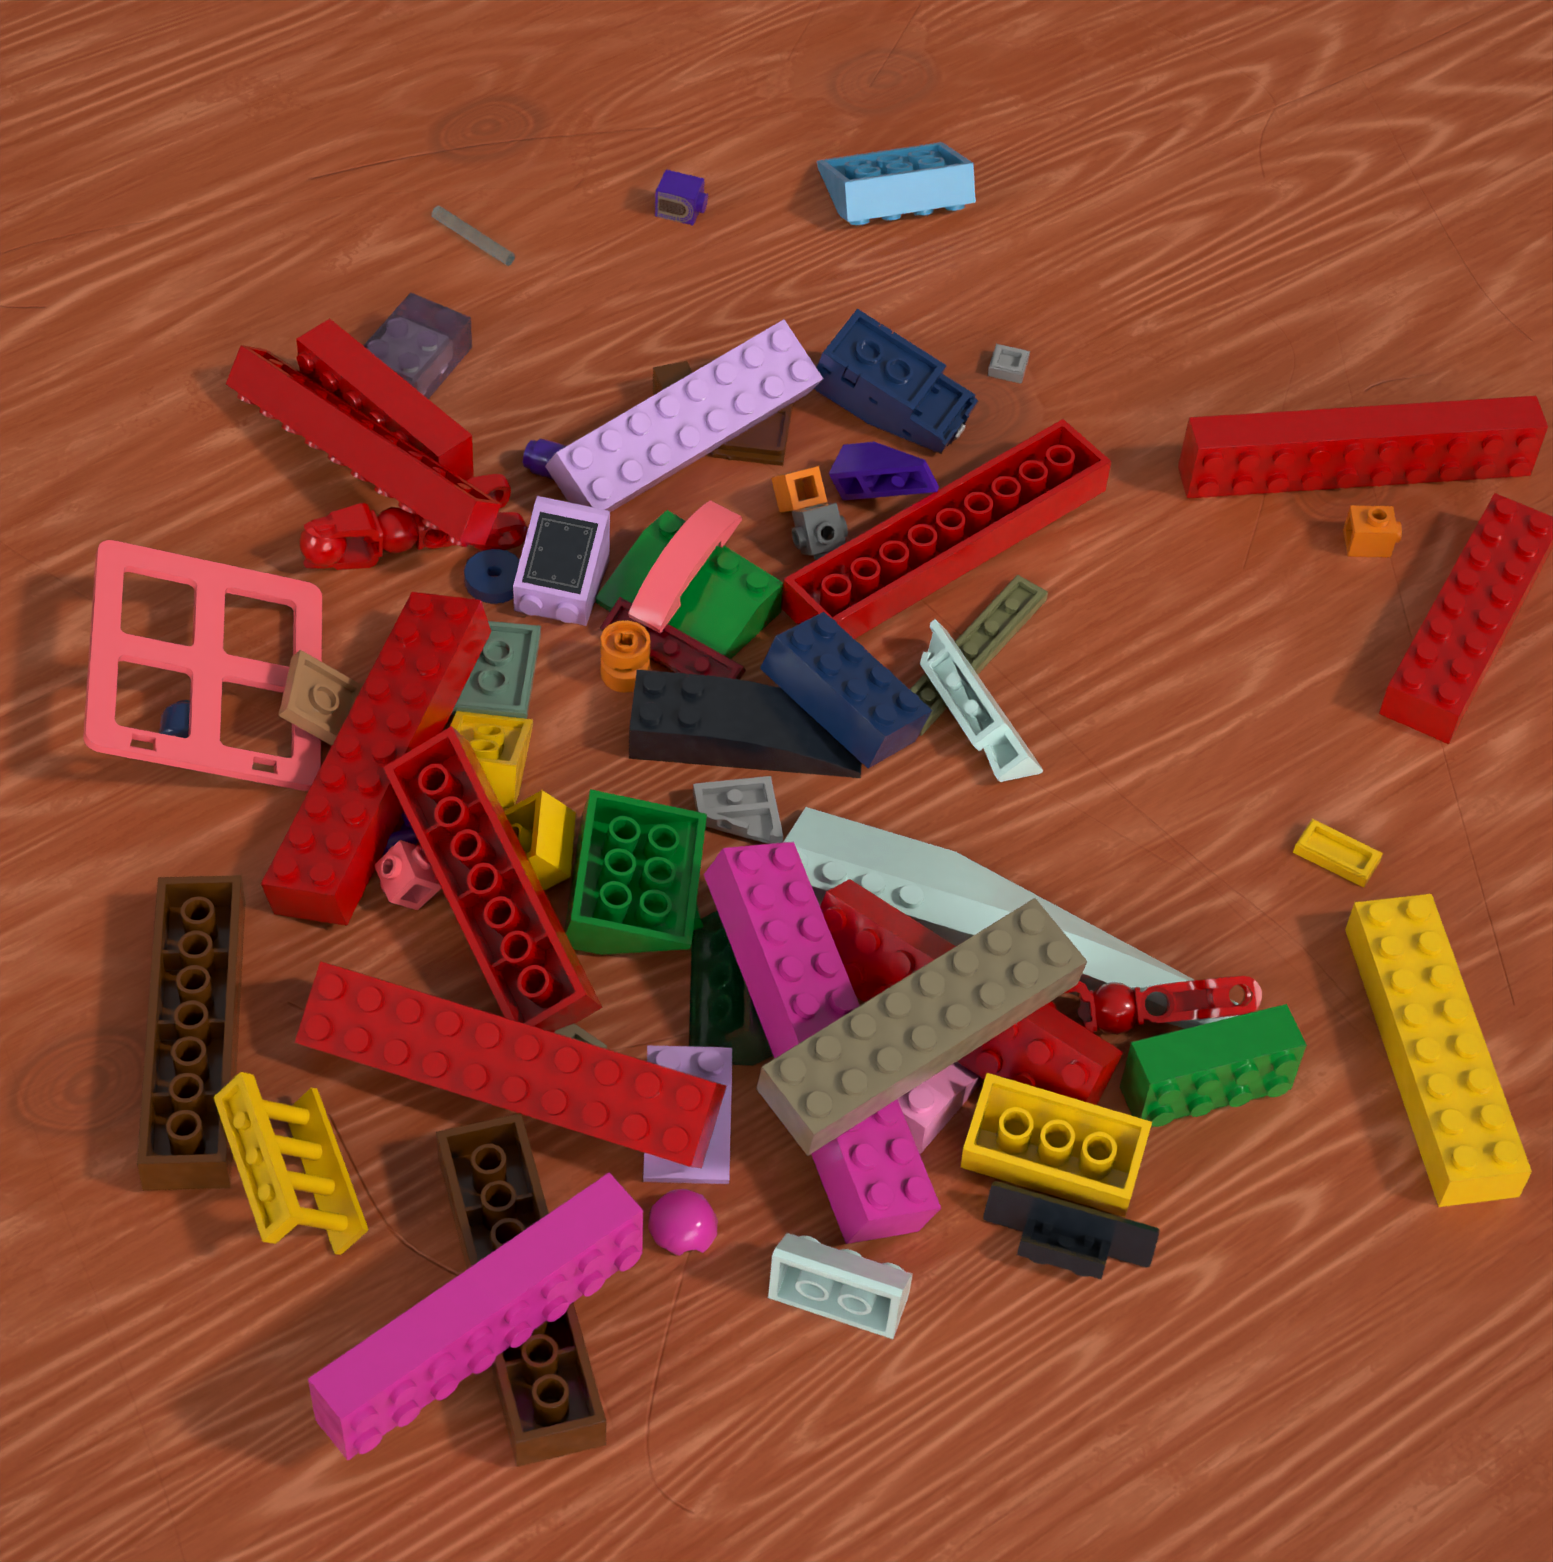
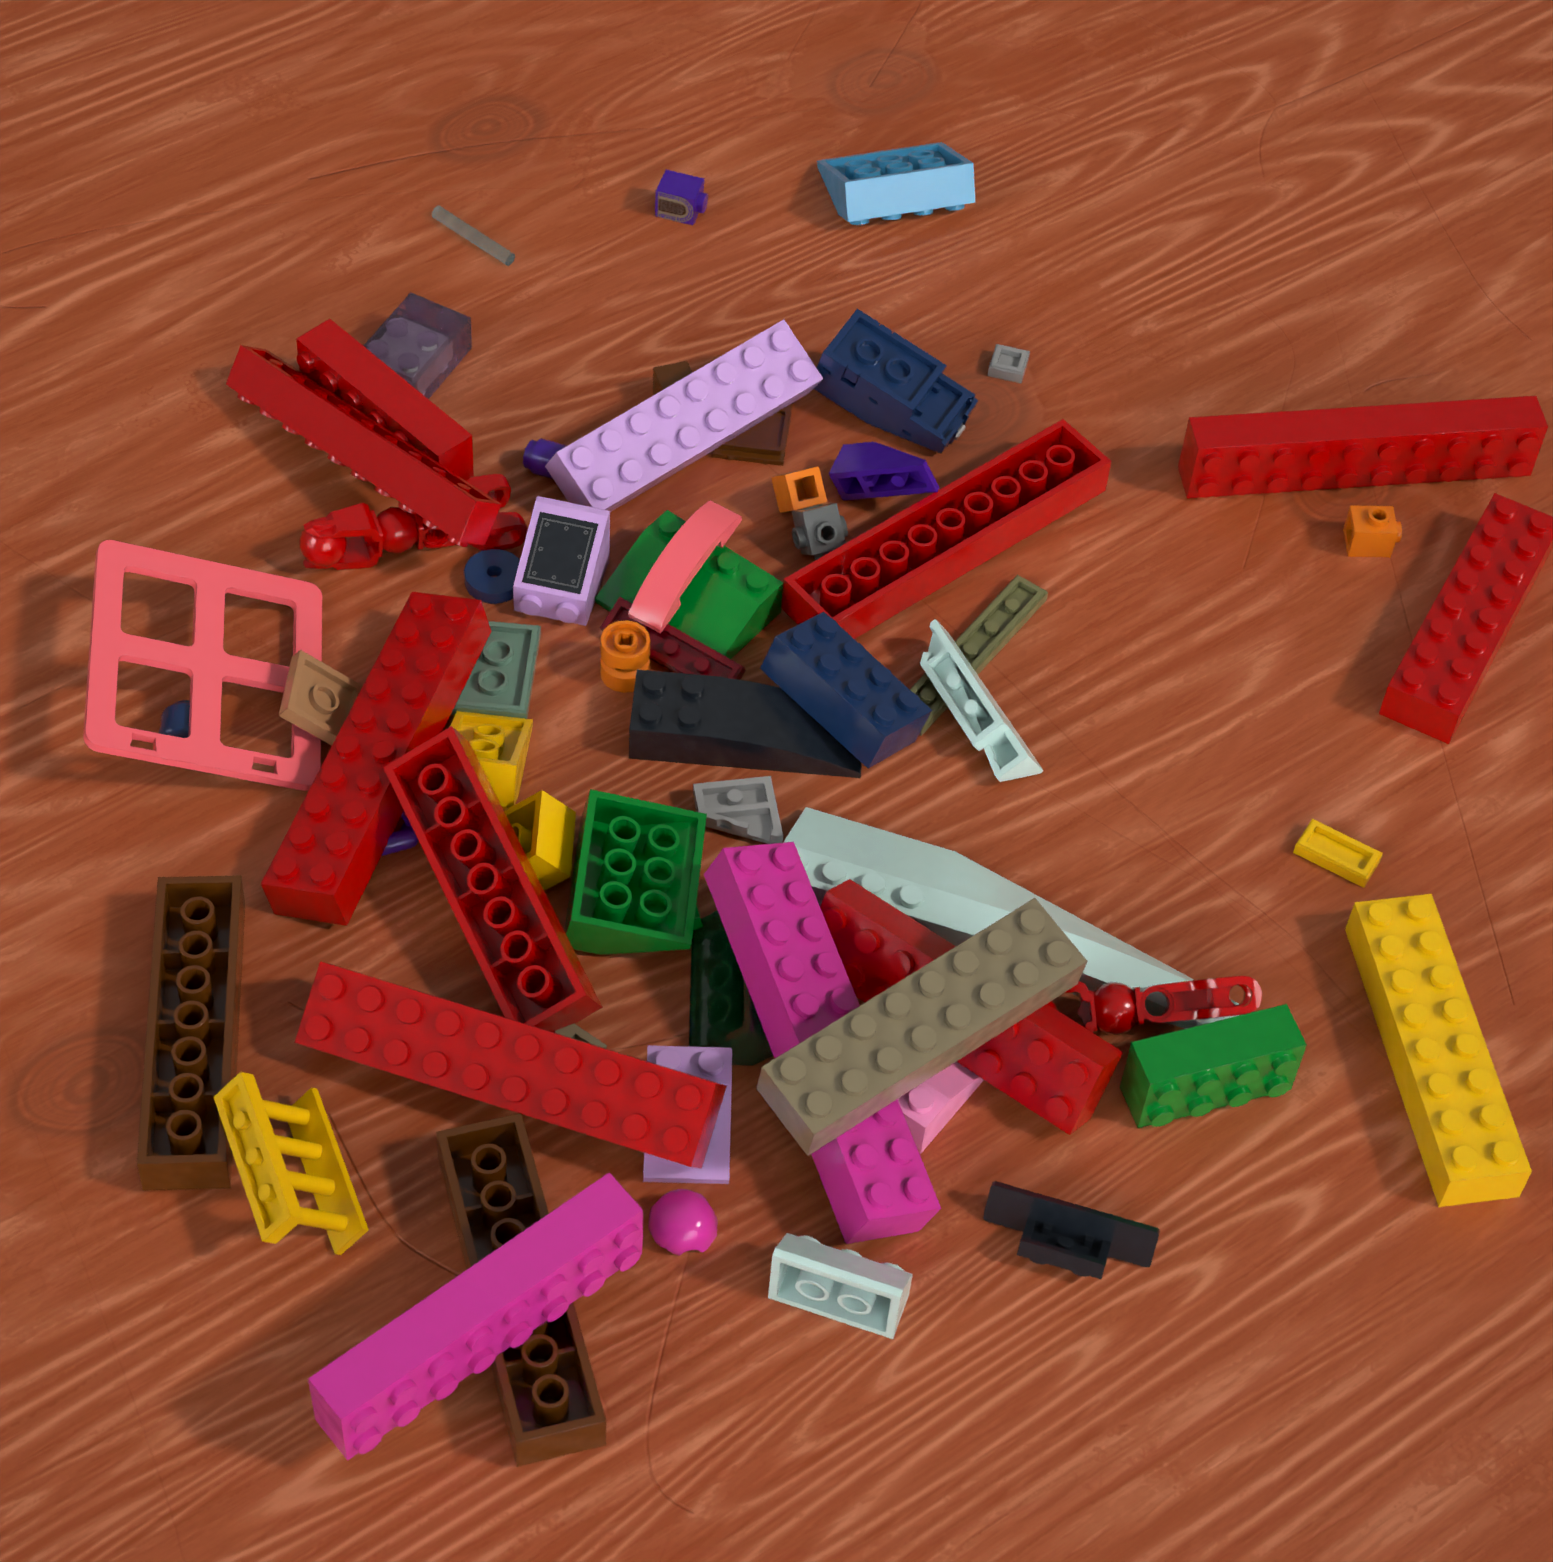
(407, 875): coral brick -> none
(1055, 1144): yellow slope -> none

